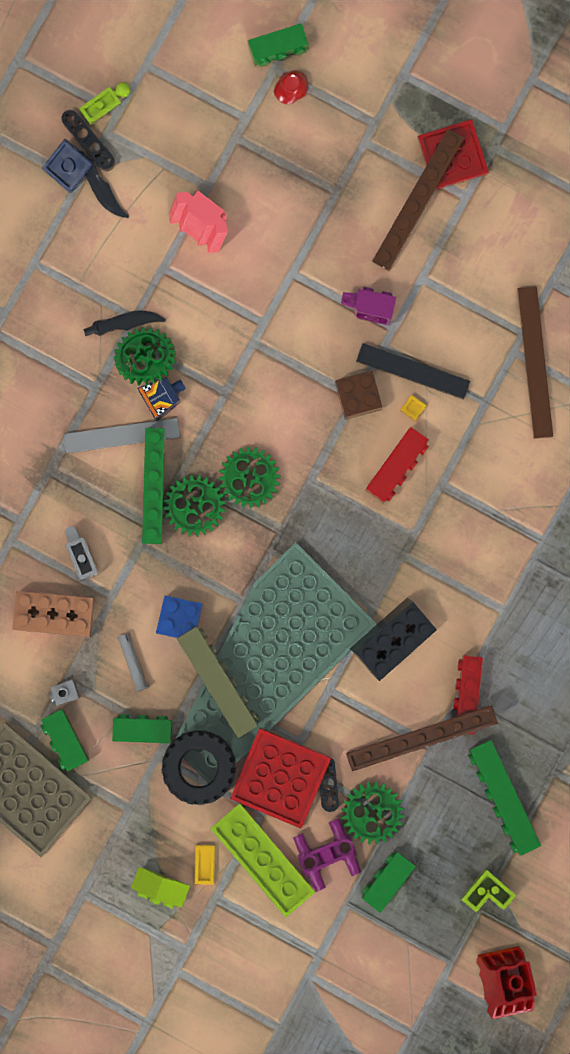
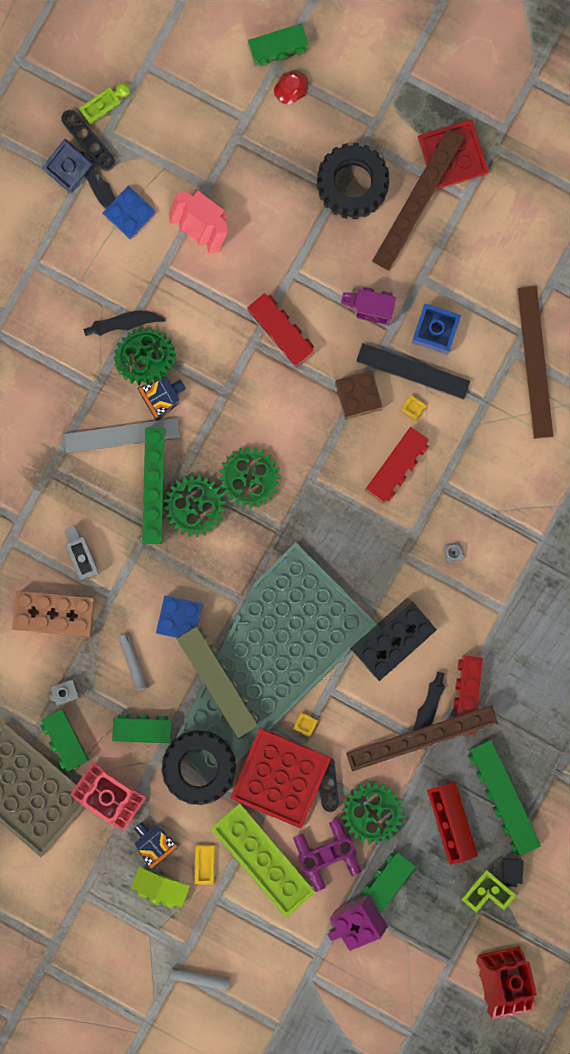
(108, 796): none -> coral slope
(129, 212): none -> blue plate
(154, 844): none -> torso
(200, 979): none -> light grey pin
(280, 330): none -> red brick
(305, 724): none -> yellow tile
(355, 156): none -> black tyre
(357, 923): none -> magenta hinge
(427, 711): none -> black sword
(436, 329): none -> blue brick
(452, 823): none -> red brick
(458, 552): none -> light grey plate
(512, 872): none -> black brick

